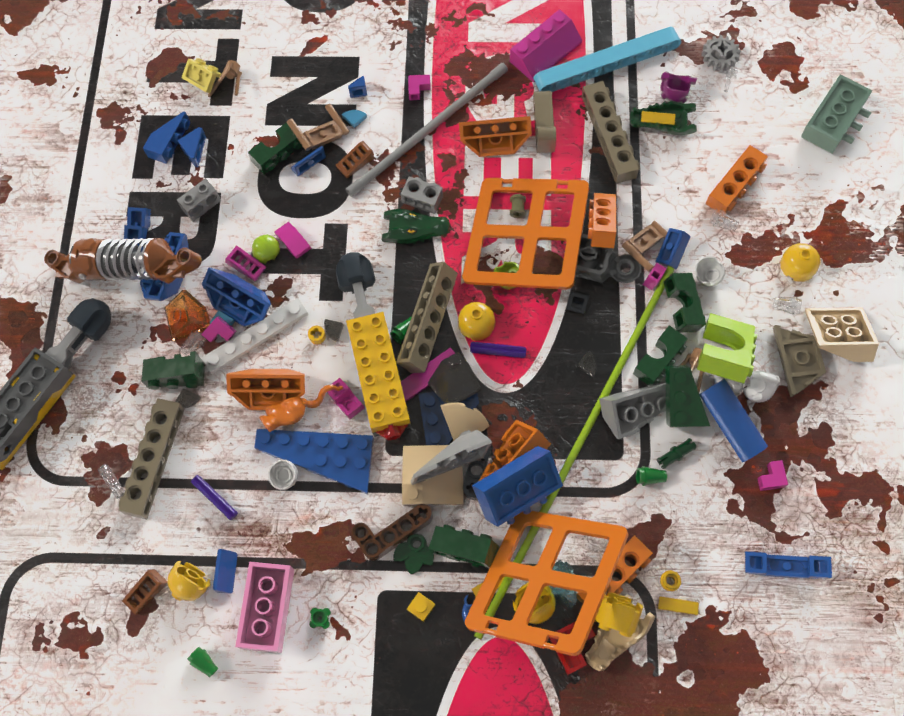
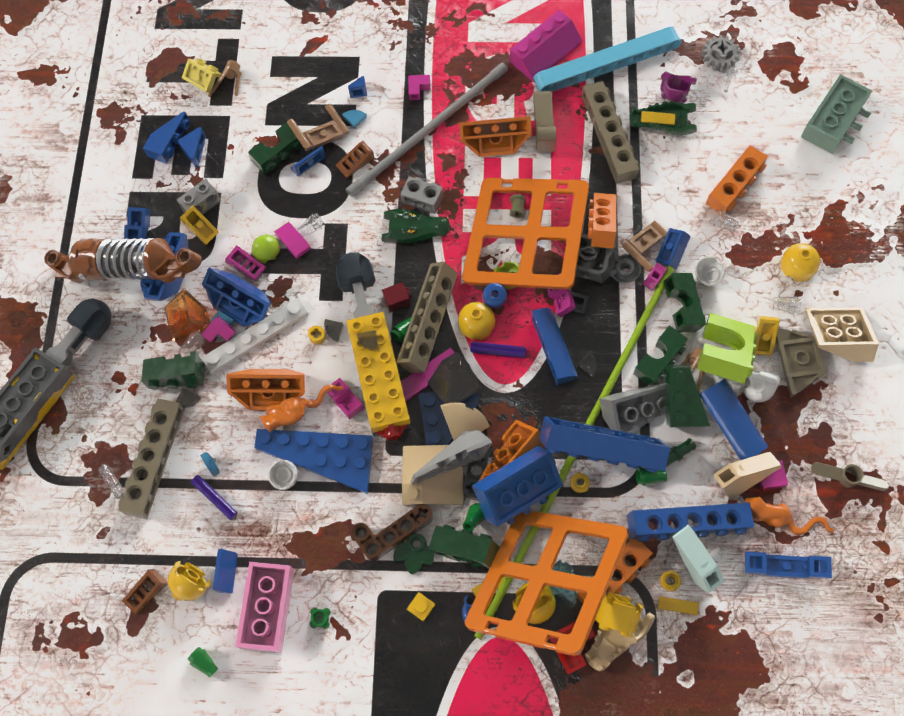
(199, 225): none -> yellow slope
(210, 464): none -> dark azure tile
(311, 225): none -> clear cone
(368, 340): none -> clear smoke tile
(396, 297): none -> dark red brick
(473, 517): none -> green cone
(492, 301): none -> blue head
(553, 345): none -> blue brick
(563, 300): none -> dark pink slope
(577, 488): none -> yellow plate
(604, 444): none -> blue brick
(697, 559): none -> light aqua slope
(738, 513): none -> blue brick
(744, 474): none -> tan slope
(766, 335): none -> yellow slope
(781, 515): none -> orange animal
(839, 474): none -> dark tan piece

